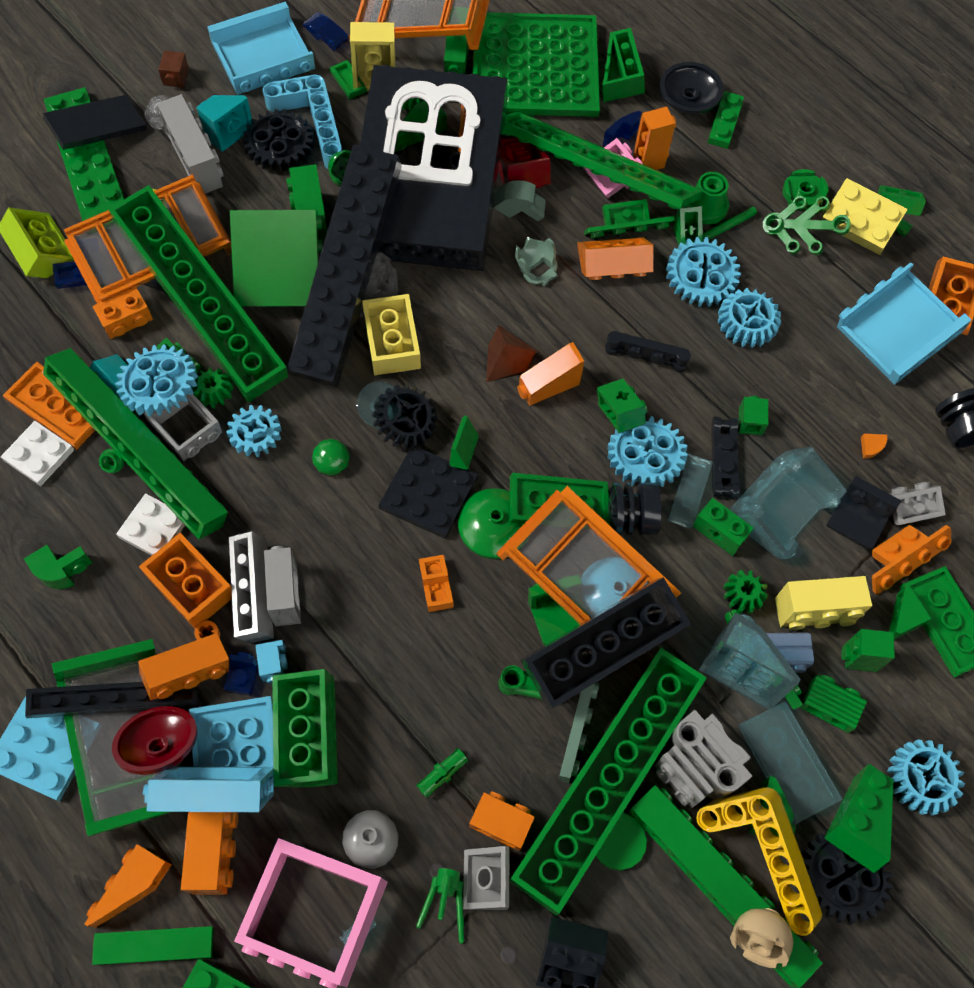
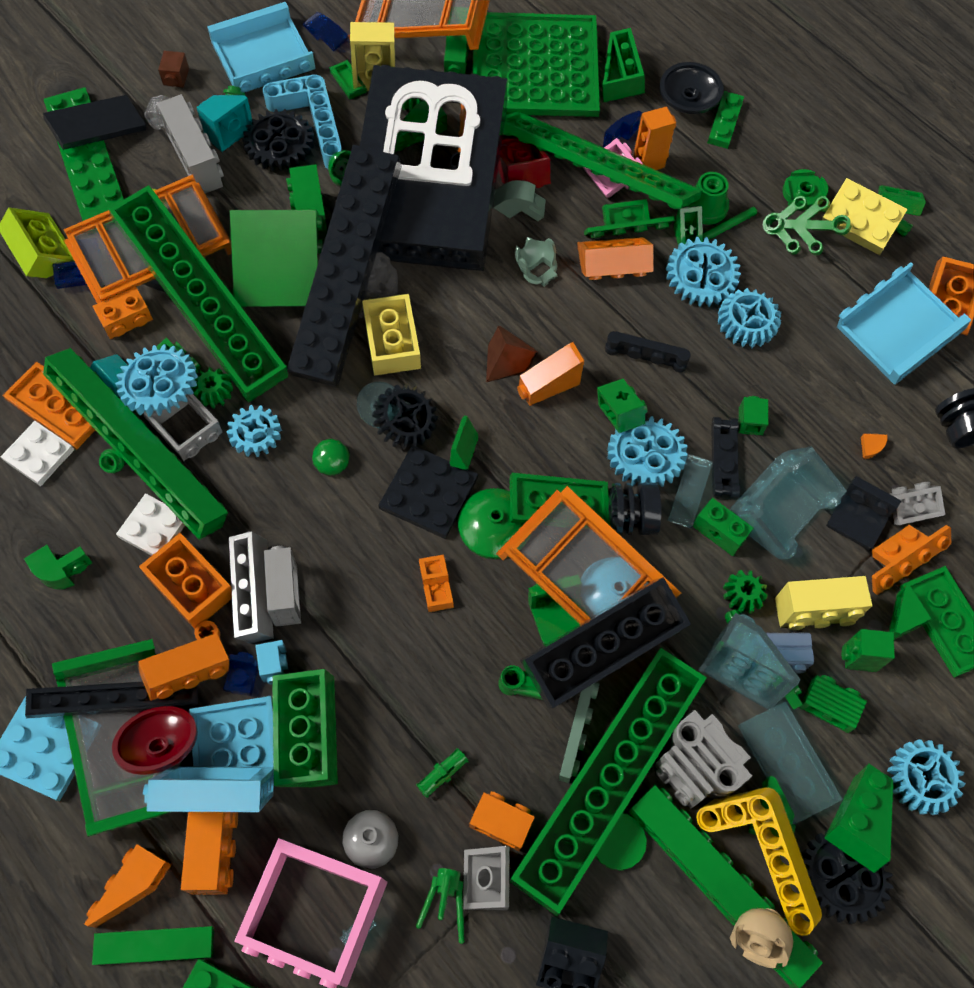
(233, 90): none -> green plate

